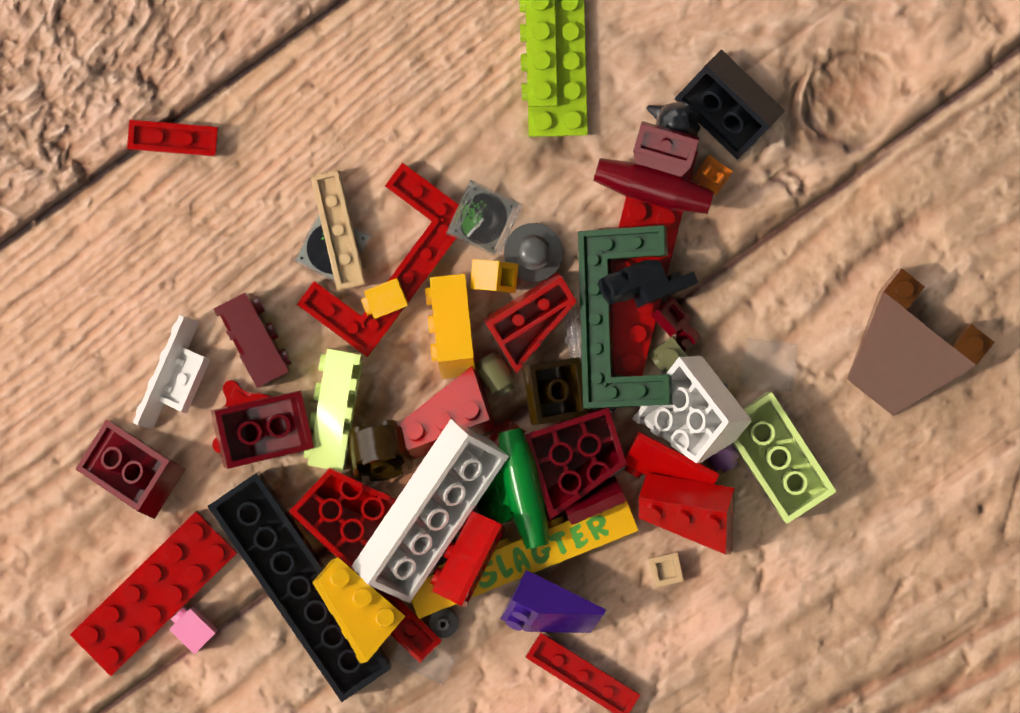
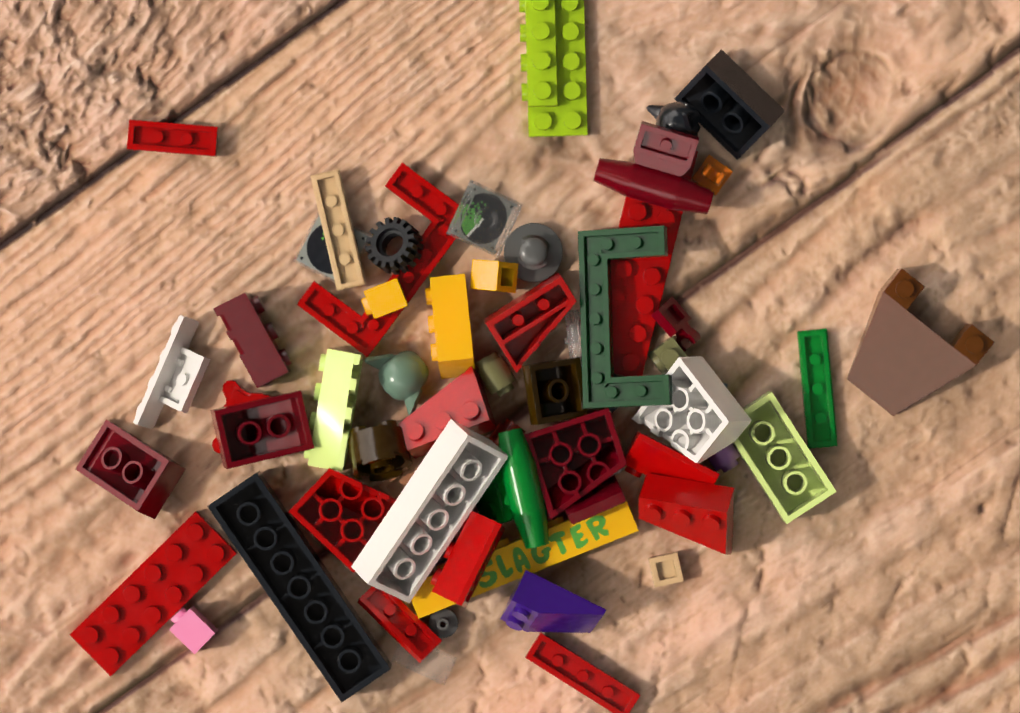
(357, 607): yellow wedge -> none
(384, 235): none -> black tyre
(401, 376): none -> sand green piece
(643, 283): black plate -> none
(769, 364): clear piece -> none
(817, 388): none -> green tile

